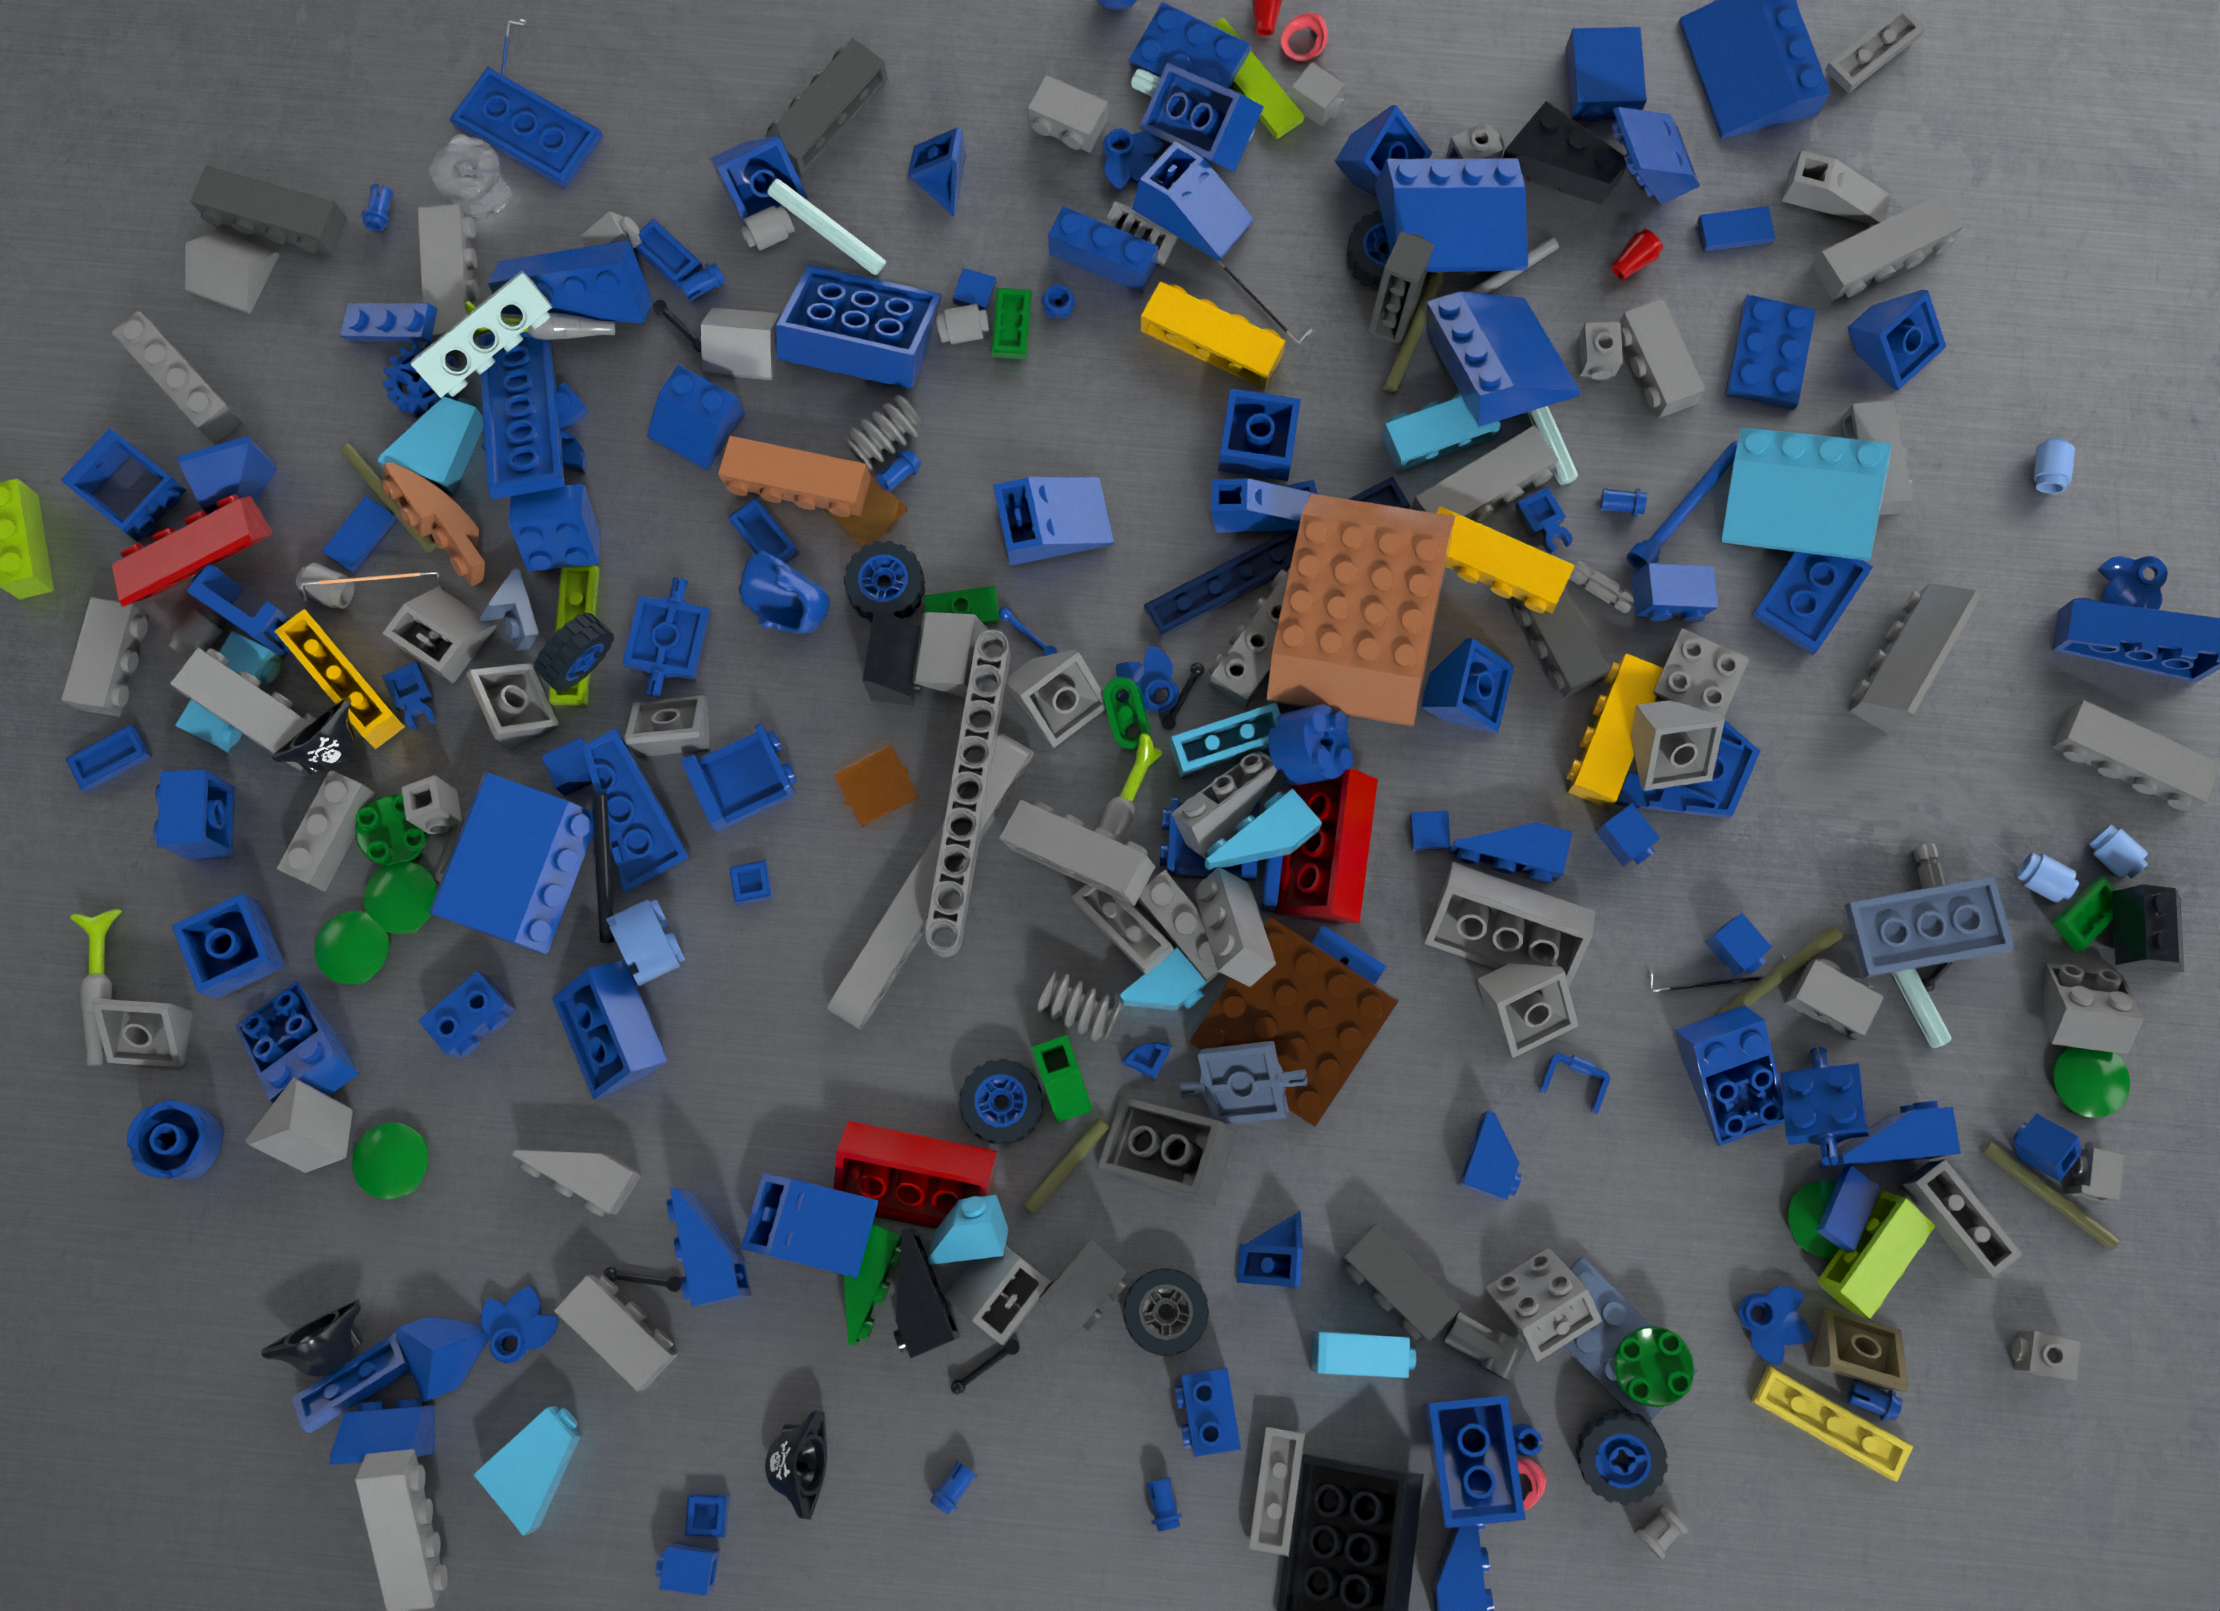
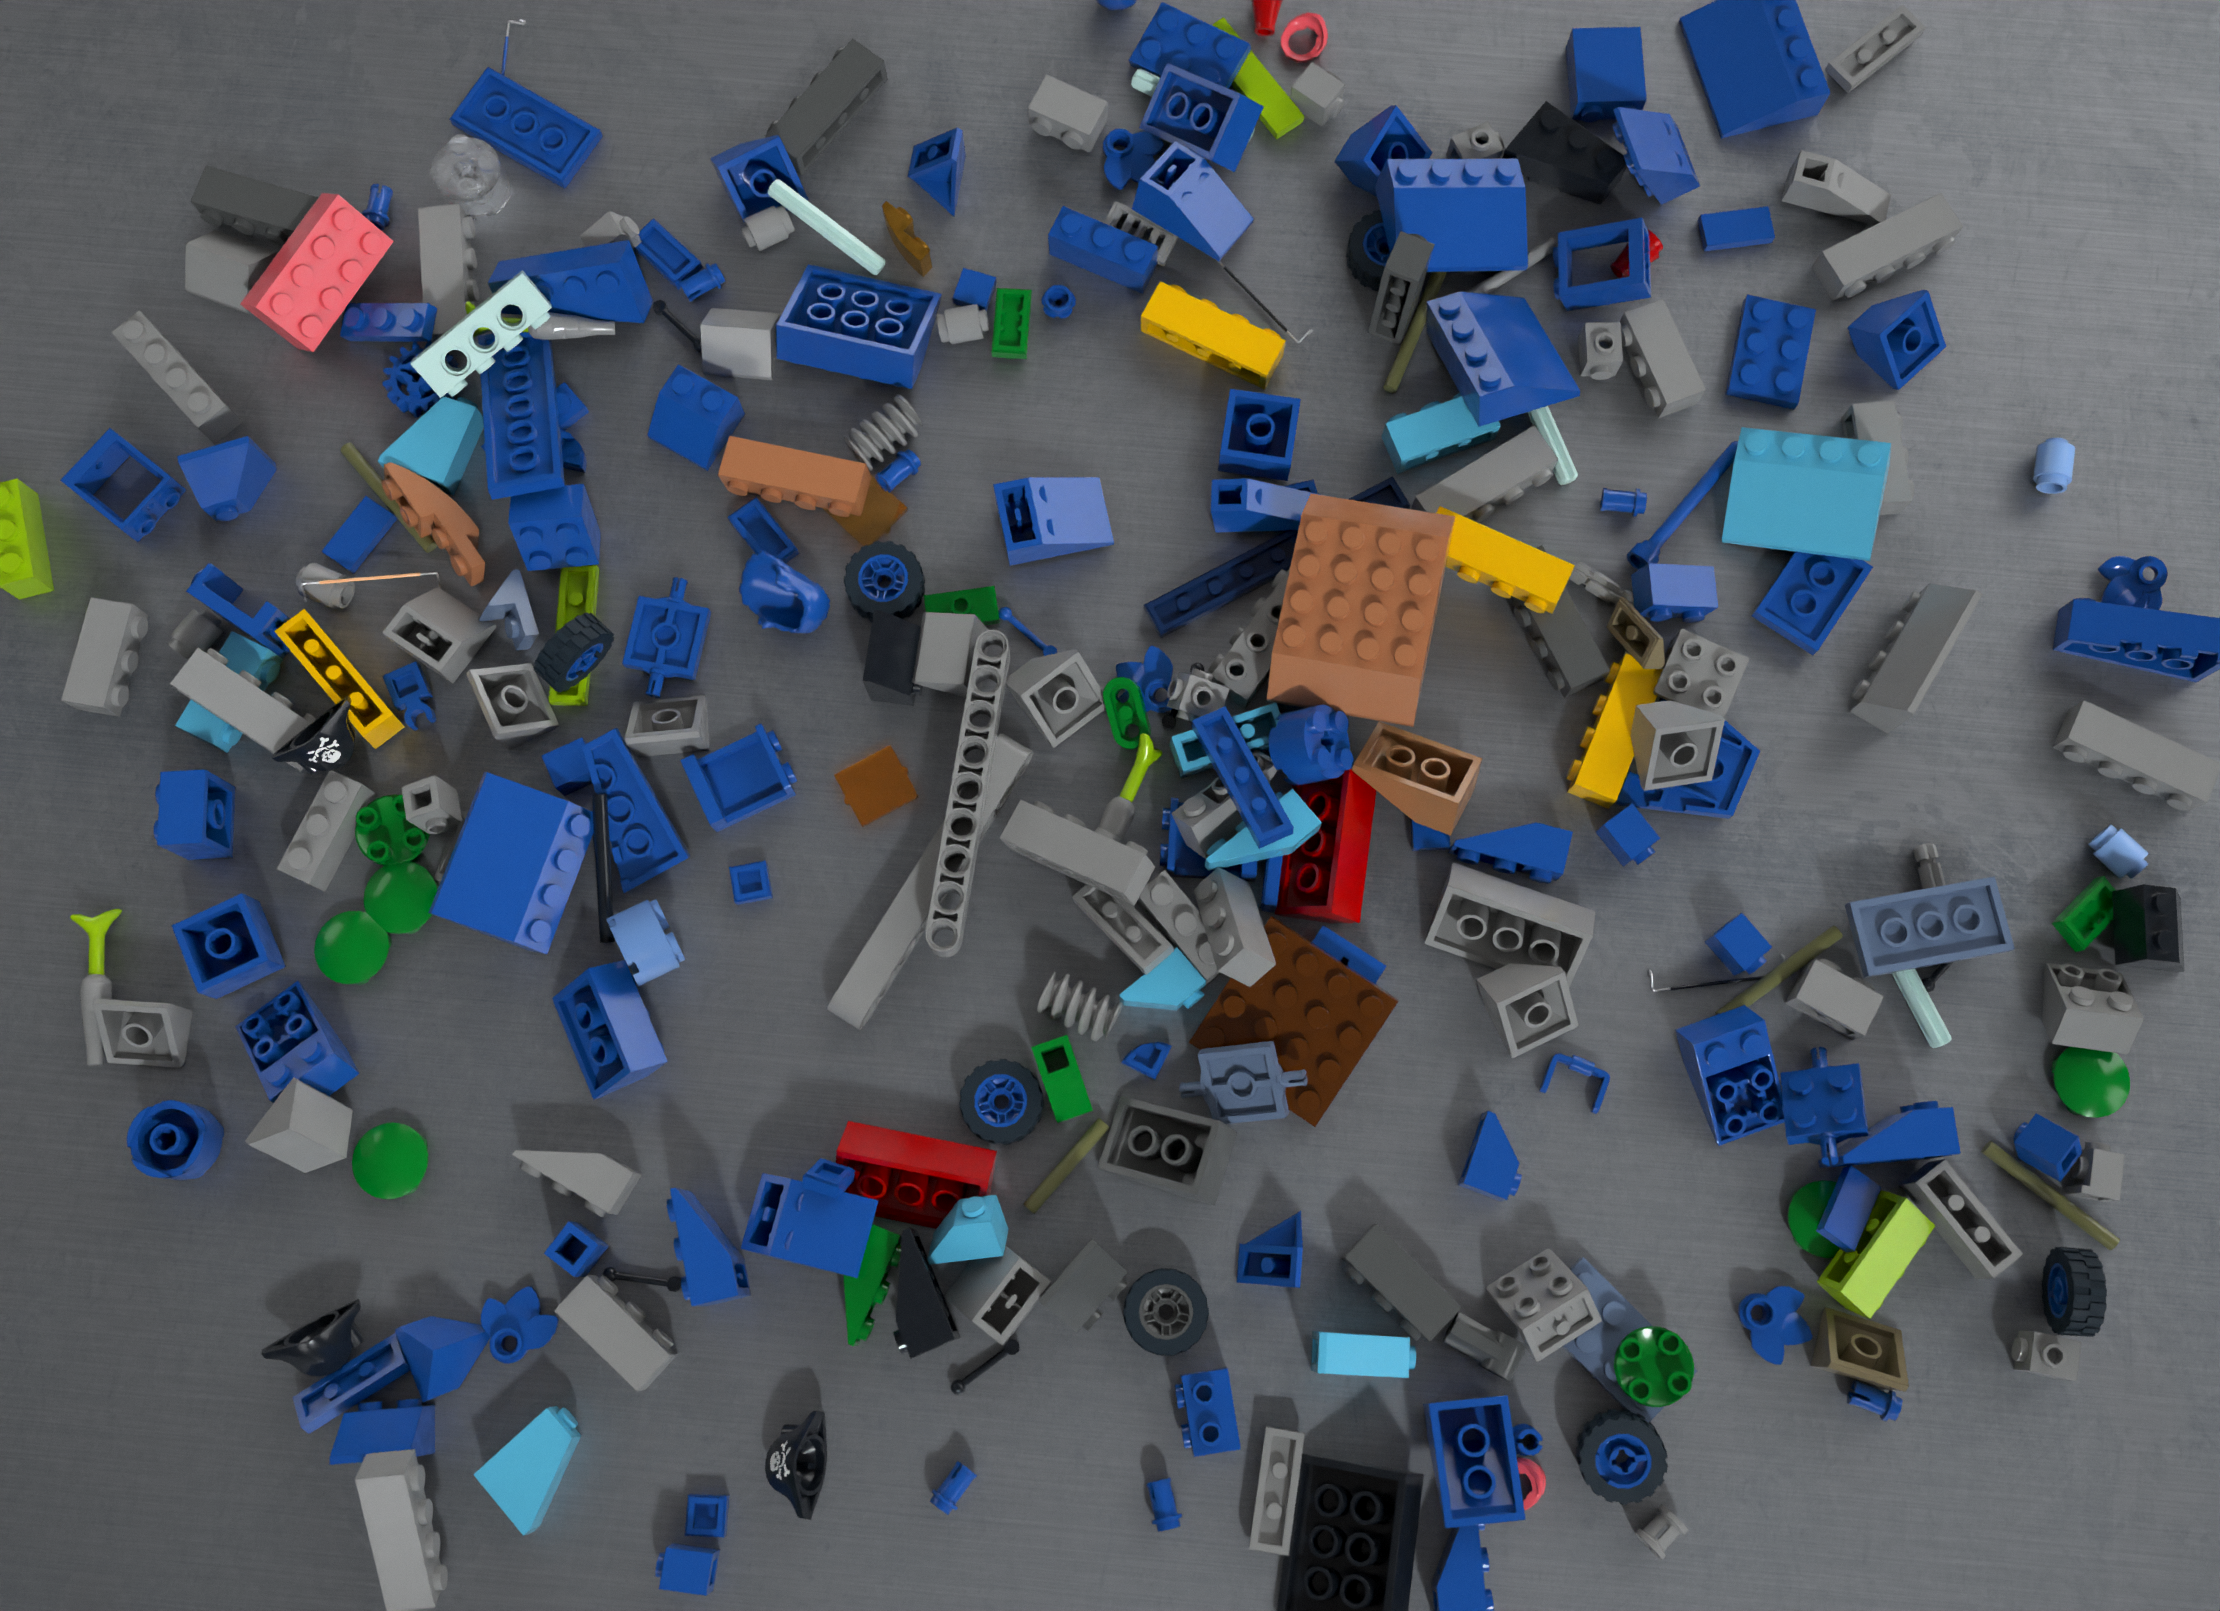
(108, 757): blue tile -> none
(189, 549): red slope -> none
(317, 272): none -> coral brick
(467, 1015): blue brick -> none
(576, 1249): none -> blue brick
(828, 1178): none -> blue tile
(903, 236): none -> pearl gold slope
(1195, 695): none -> light grey brick
(1242, 777): none -> blue plate
(1419, 775): none -> medium nougat slope
(1469, 687): blue slope -> none
(1543, 515): blue plate -> none
(1608, 292): none -> blue window
(1637, 635): none -> dark tan slope
(1832, 1424): light yellow tile -> none
(2047, 877): light blue brick -> none
(2074, 1291): none -> black wheel

